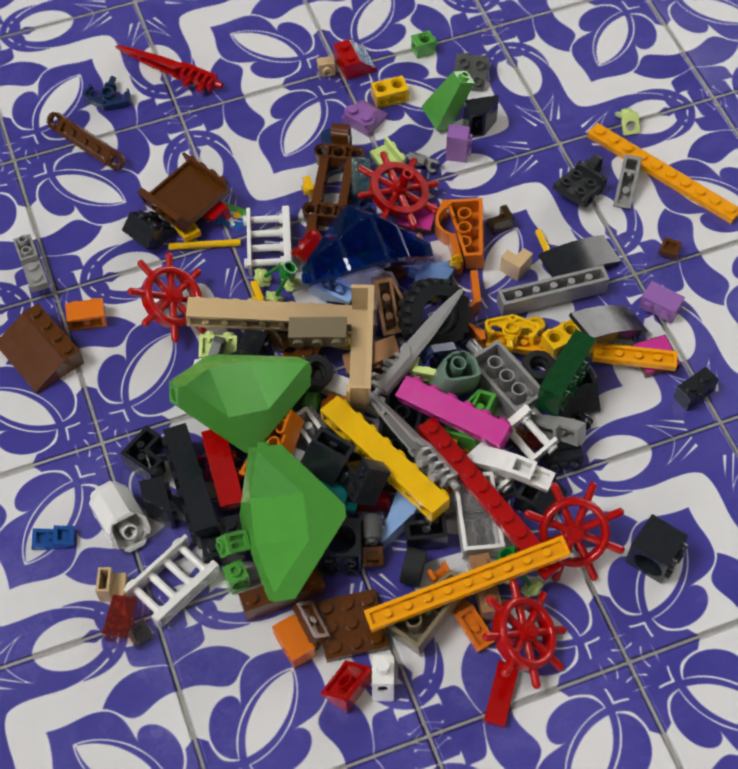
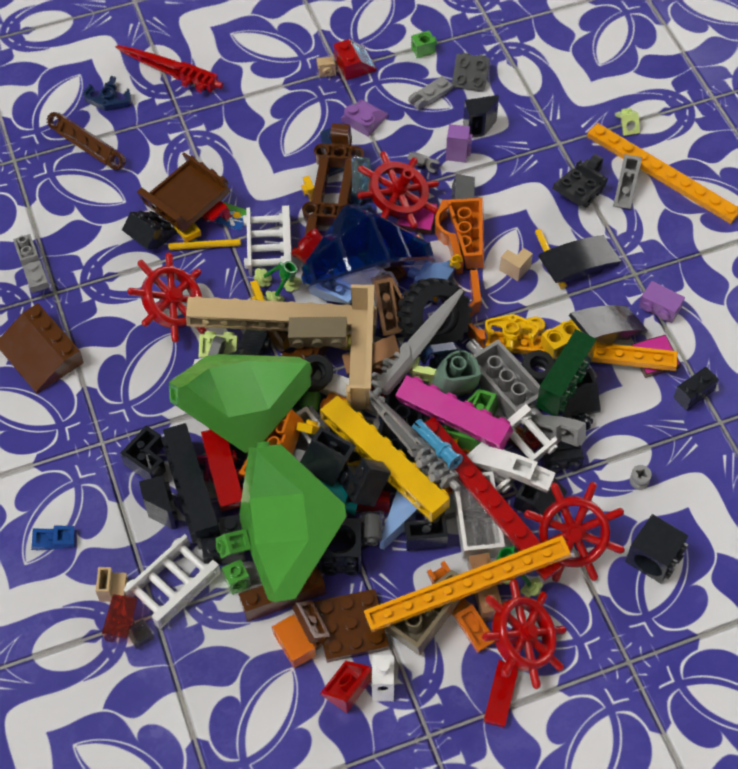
(86, 314): orange brick -> none
(119, 516): white brick -> none
(309, 427): none -> yellow plate
(372, 555): reddish brown plate -> none
(389, 92): yellow brick -> none
(392, 152): yellowish green bracket -> none
(413, 567): black tyre -> none
(430, 93): none -> light grey hinge
(443, 449): none -> dark azure pin
(448, 99): bright green slope -> none
(463, 187): none -> dark grey hinge
(502, 222): dark brown panel -> none
(553, 291): light grey brick -> none
(640, 482): none -> light grey wheel
(670, 248): reddish brown plate -> none

